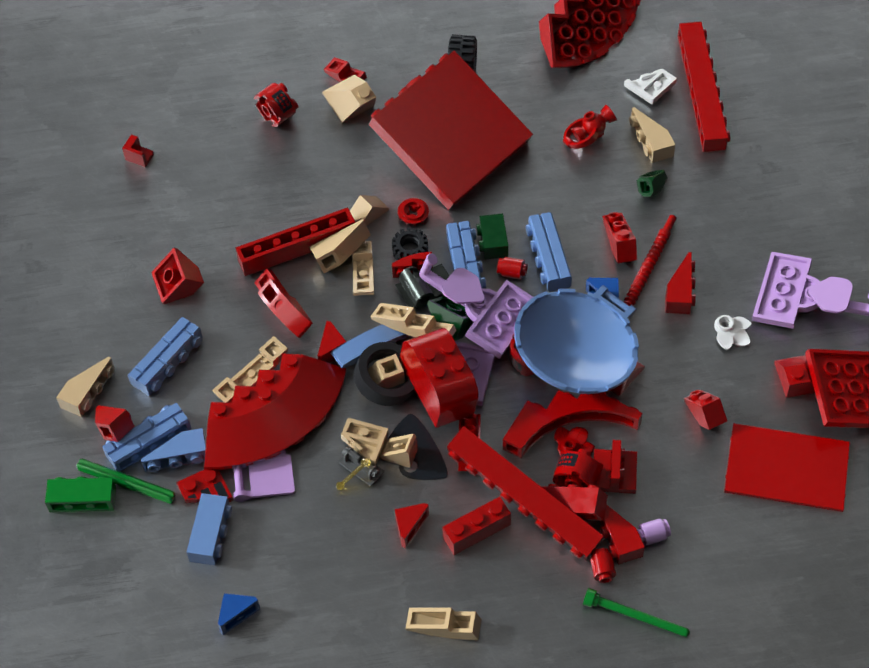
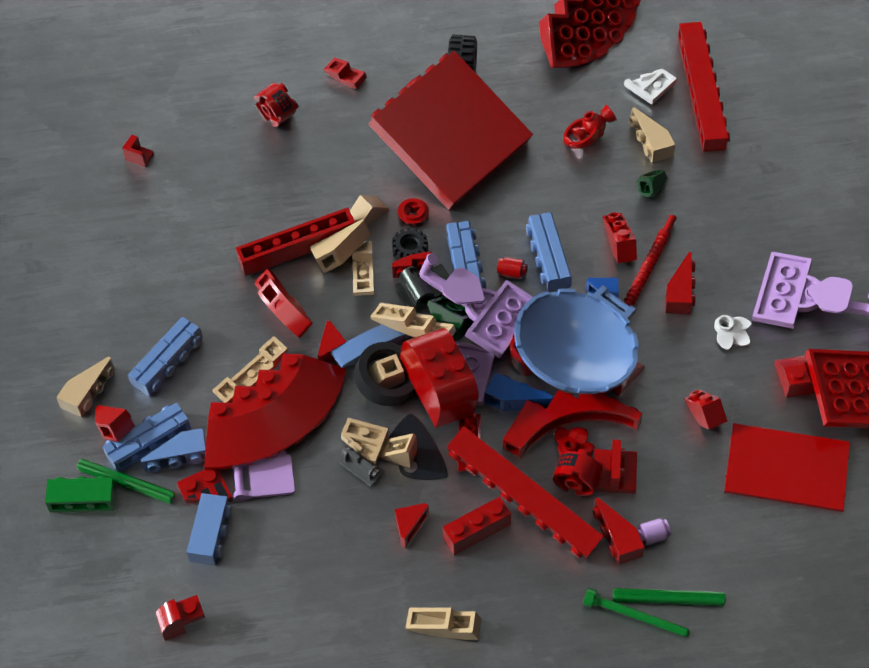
(174, 615): none -> red brick
(176, 277): red slope -> none
(236, 610): blue slope -> none
(350, 98): tan slope -> none
(364, 463): clear yellow hinge -> none
(493, 236): dark green brick -> none
(511, 395): none -> blue slope
(586, 502): red slope -> none
(602, 565): red brick -> none
(669, 596): none -> green axle

